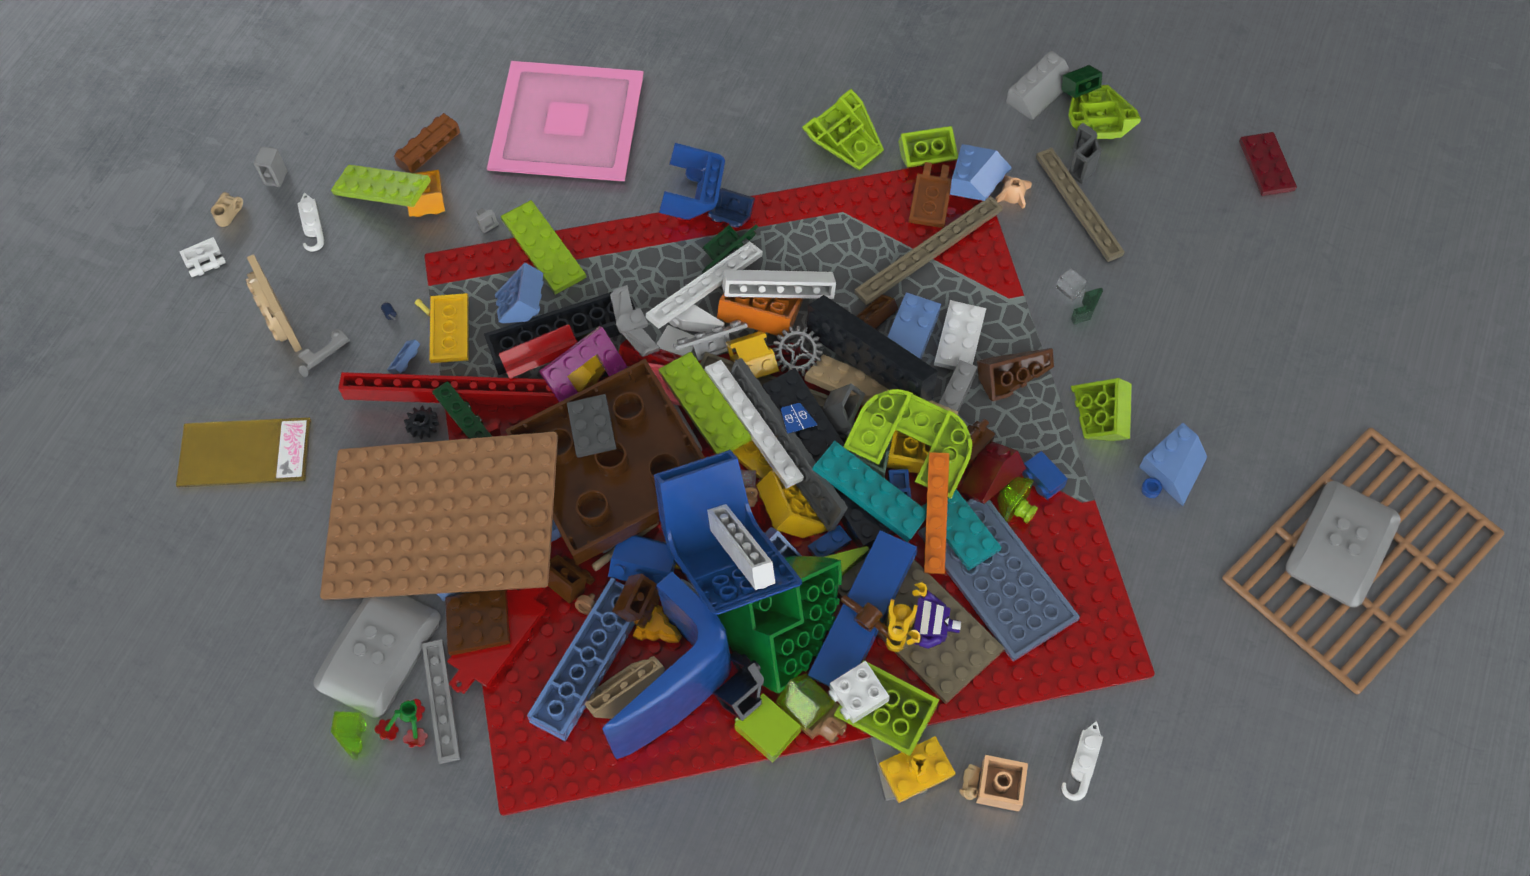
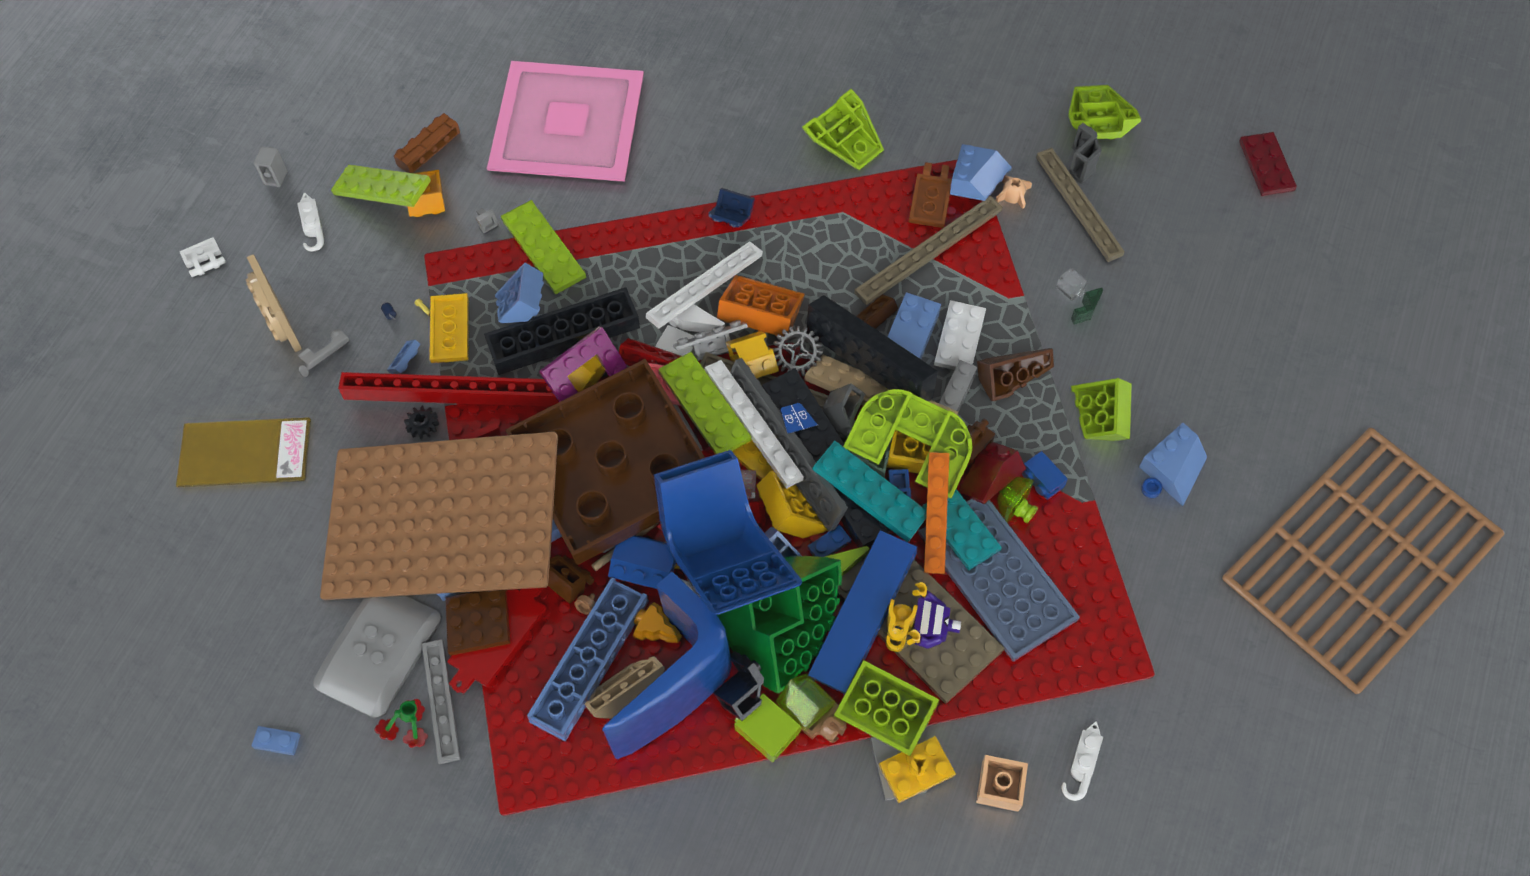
(226, 209): tan piece -> none
(276, 740): none -> medium blue plate
(348, 729): clear neon green slope -> none
(460, 412): dark green bracket -> none
(537, 351): red panel -> none
(591, 426): dark grey plate -> none
(632, 322): light grey plate -> none
(637, 600): reddish brown brick -> none
(700, 167): blue windscreen -> none
(724, 243): dark green bracket -> none
(741, 547): white brick -> none
(752, 498): medium nougat tile -> none
(778, 284): white brick -> none
(858, 692): white brick -> none
(867, 616): reddish brown piece -> none
(928, 146): lime slope -> none
(970, 785): tan arm -> none
(1038, 86): light grey slope -> none
(1082, 81): dark green brick -> none
(1343, 544): light grey wedge -> none

